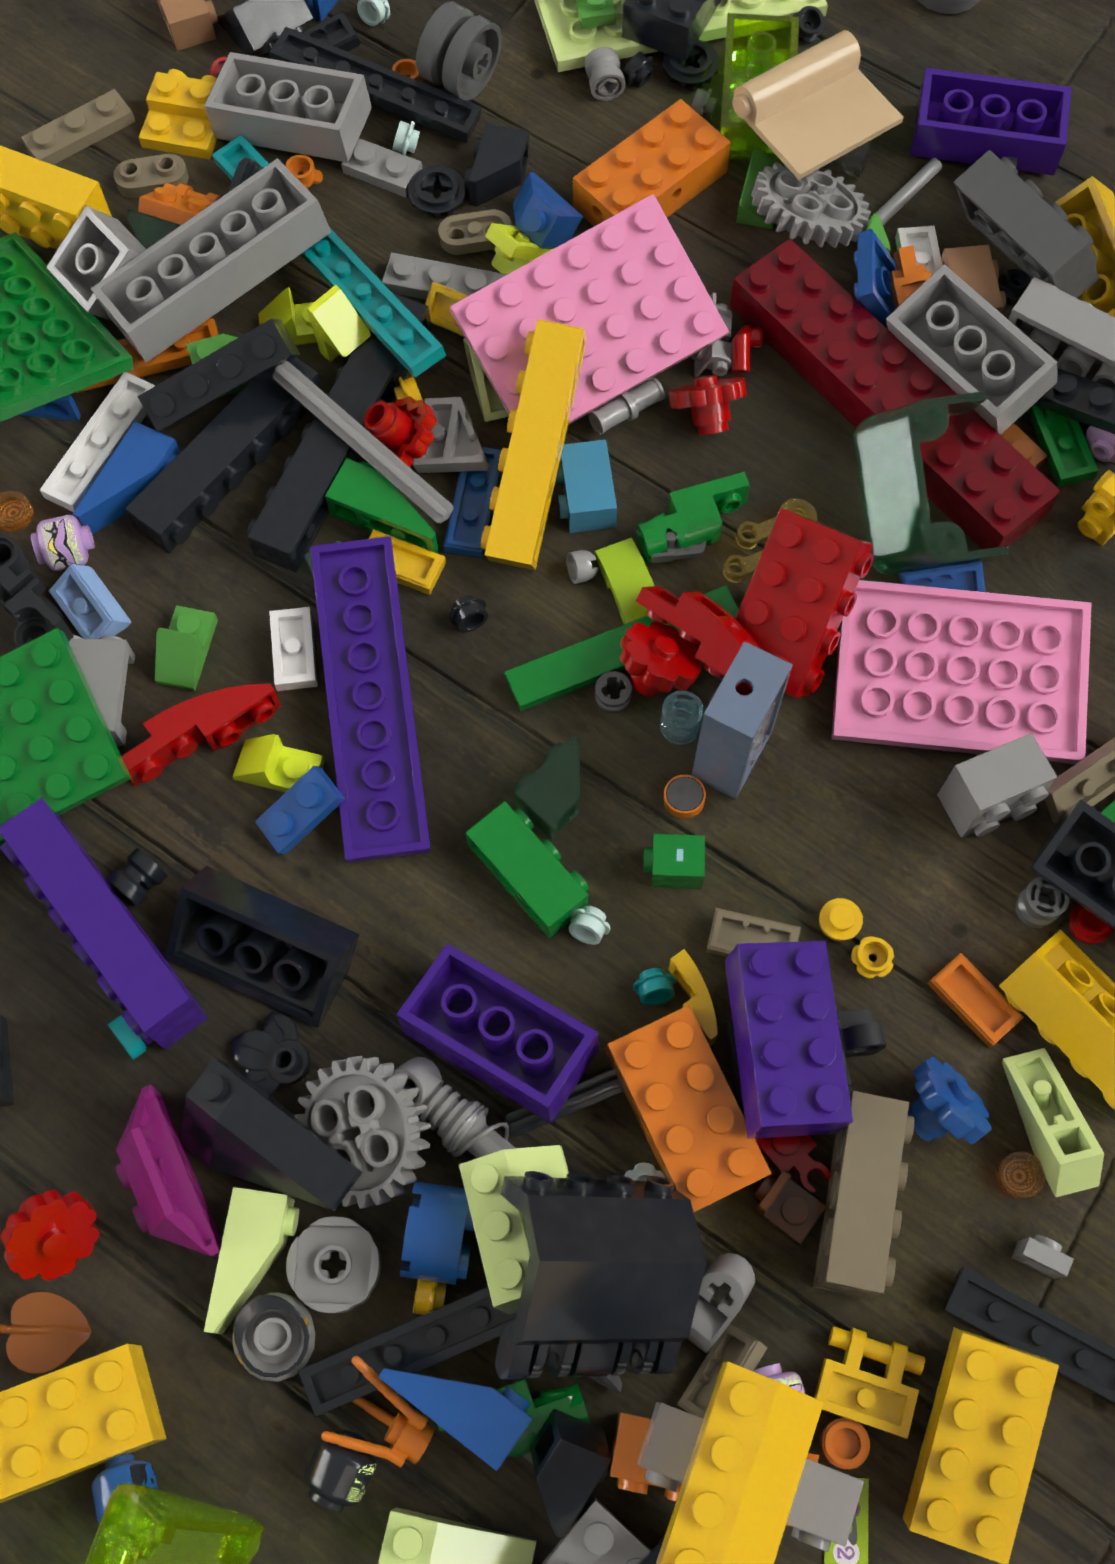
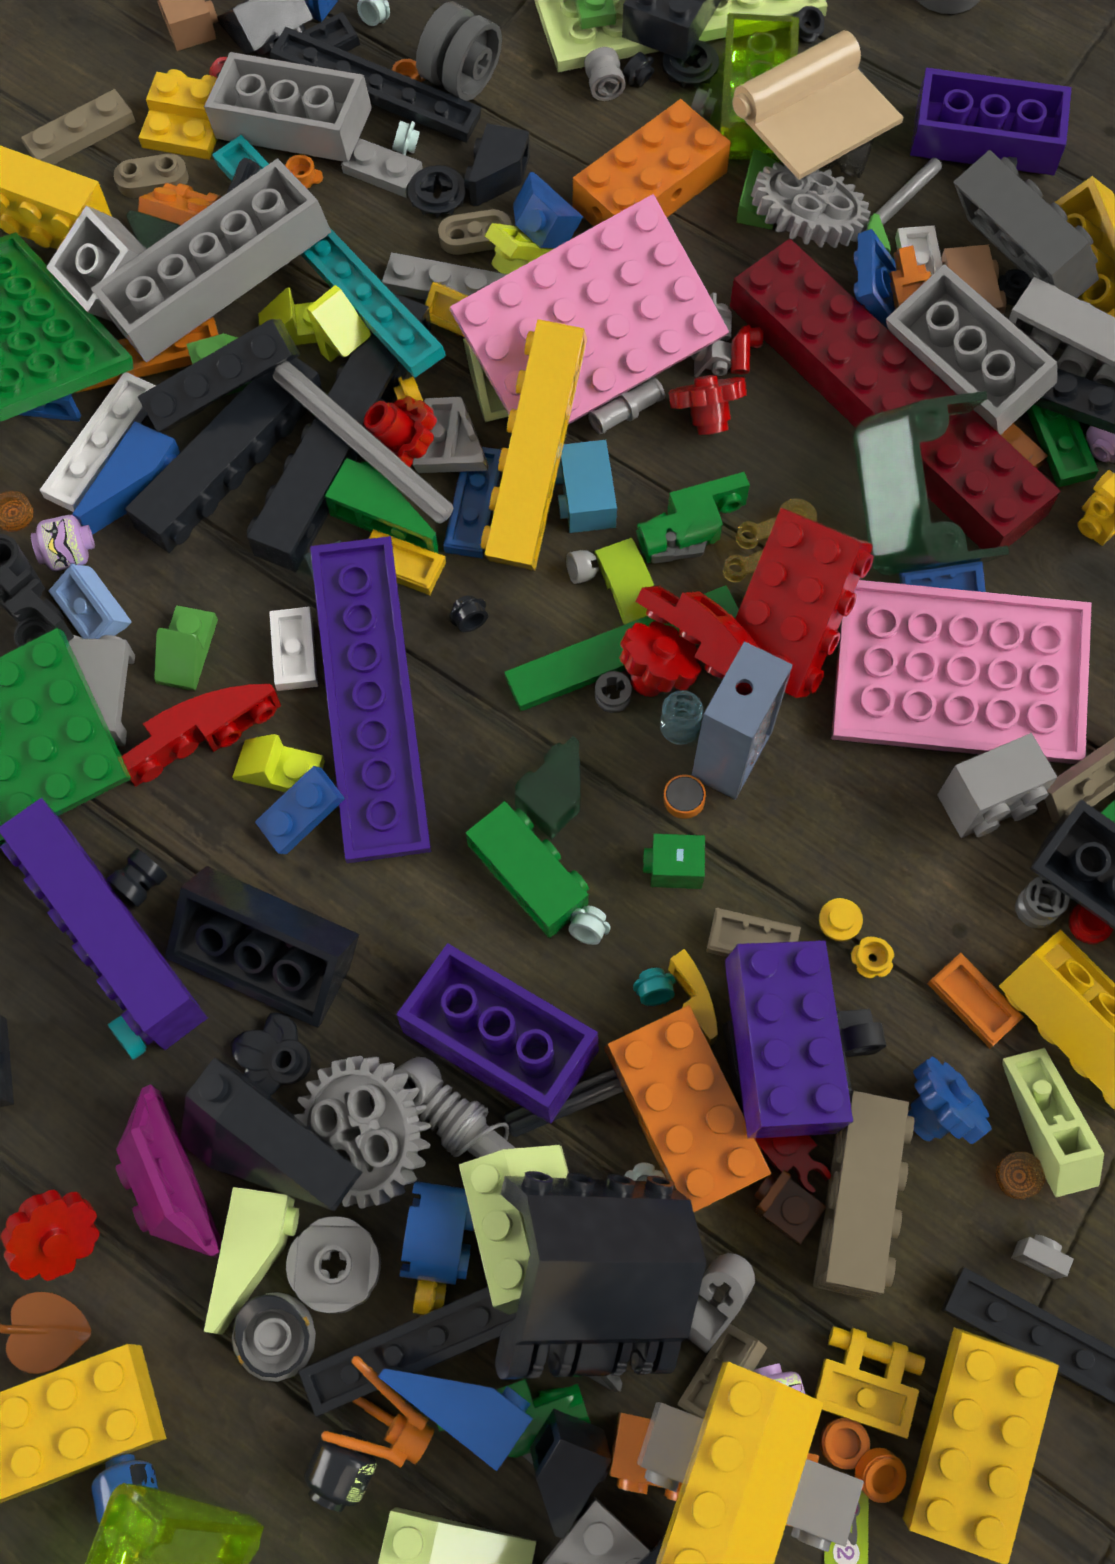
(882, 1475): none -> orange tile

